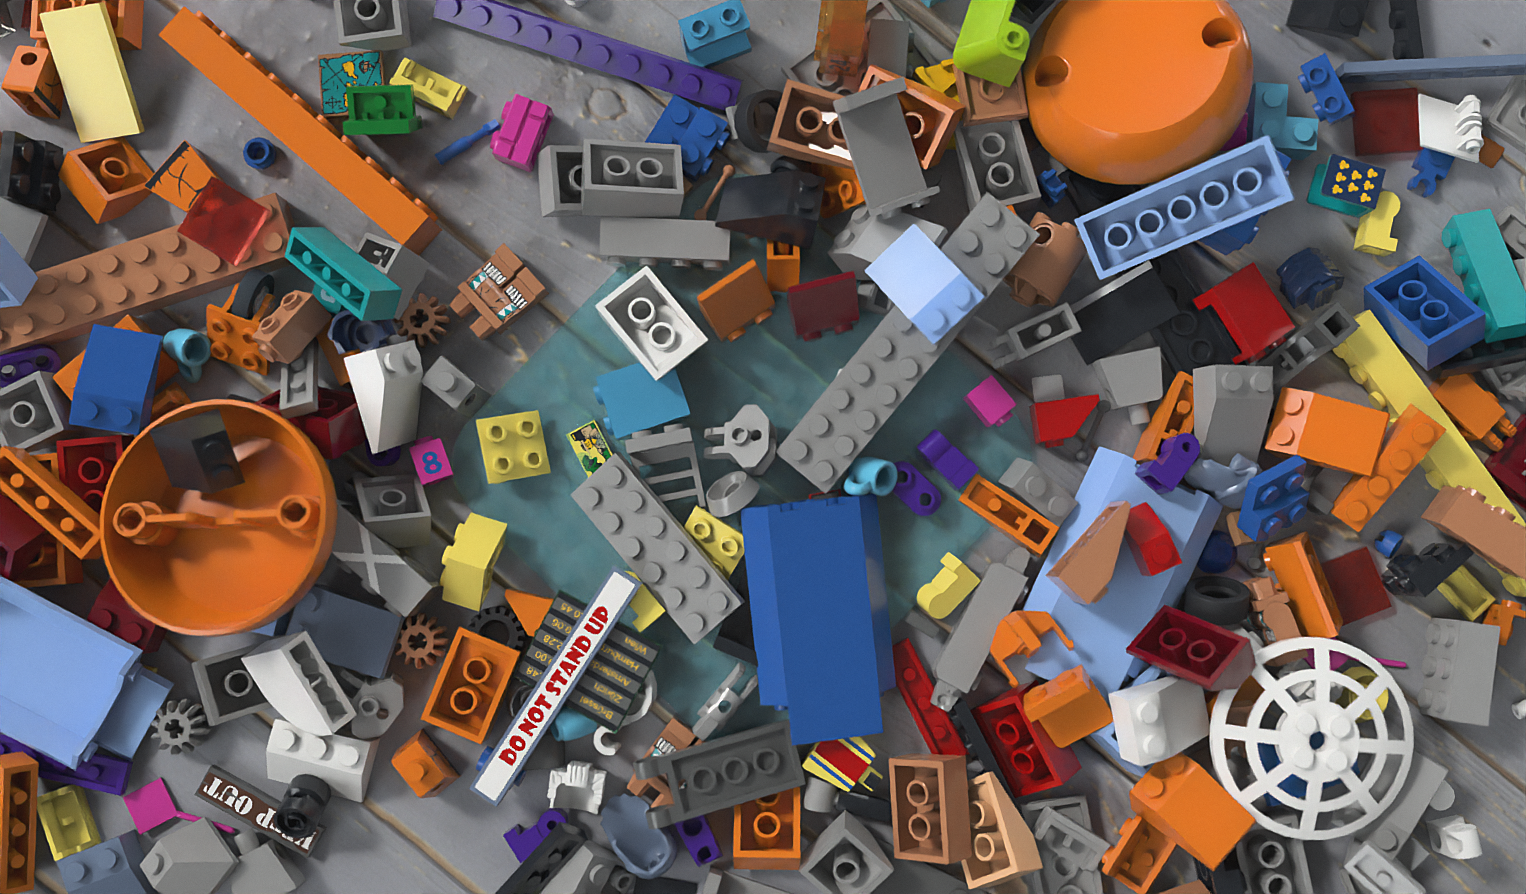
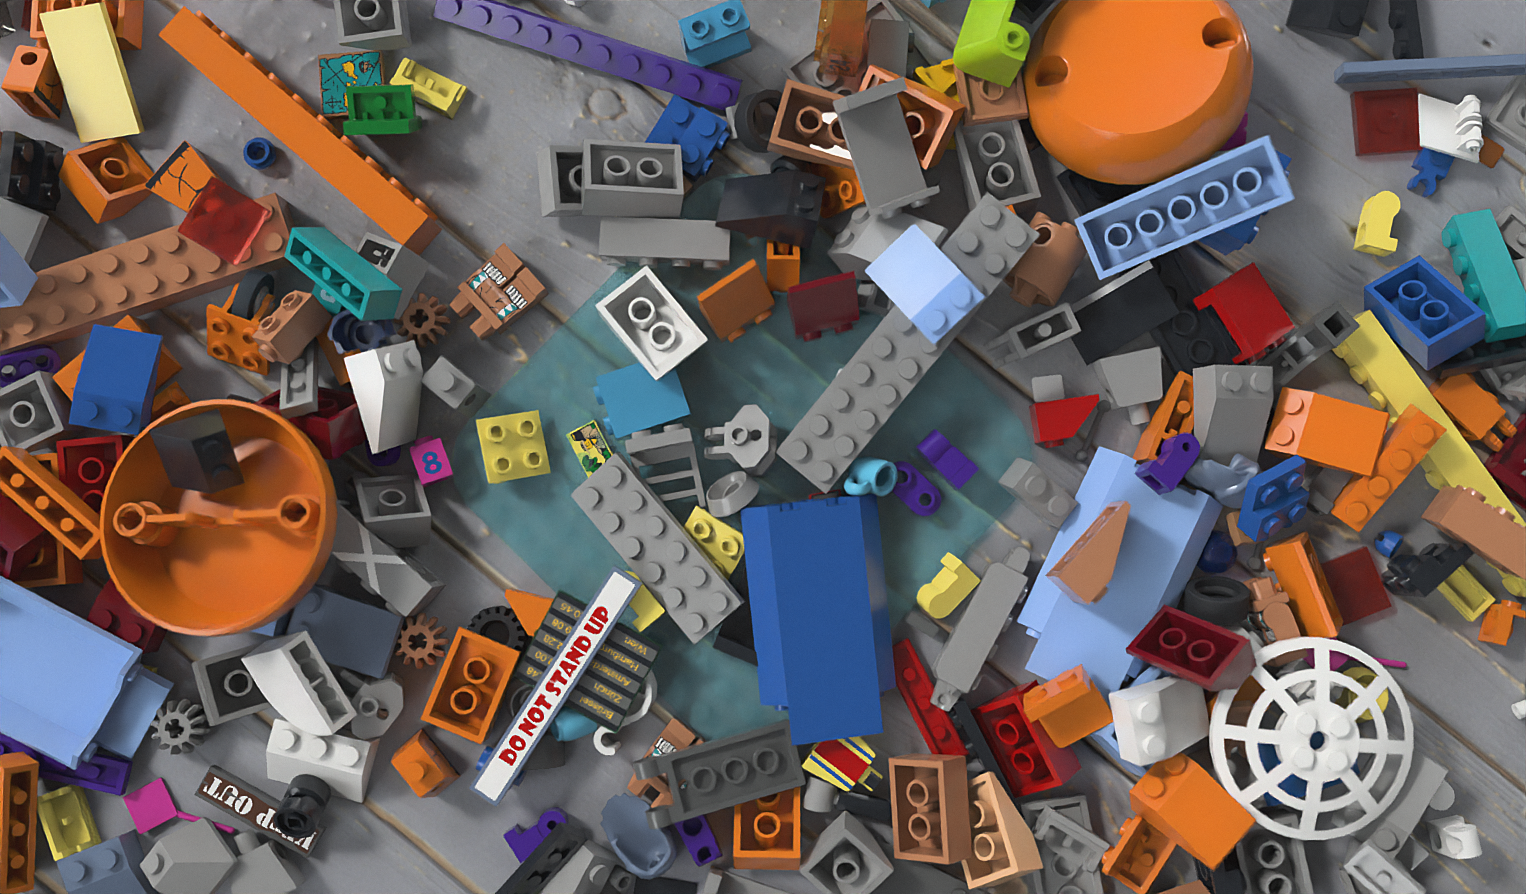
(189, 350): medium azure piece -> none
(466, 142): blue piece -> none
(472, 561): light yellow brick -> none
(522, 132): dark pink brick -> none
(577, 786): white hair -> none
(717, 716): light grey hinge -> none
(728, 170): nougat hinge -> none
(990, 402): dark pink brick -> none
(1008, 515): orange slope -> none
(1020, 635): orange piece -> none
(1051, 188): blue plate -> none
(1150, 541): red slope -> none
(1267, 116): medium azure brick -> none
(1309, 278): dark blue hair -> none
(1330, 96): blue plate -> none
(1346, 186): piece -> none
(1459, 671): light grey brick -> none

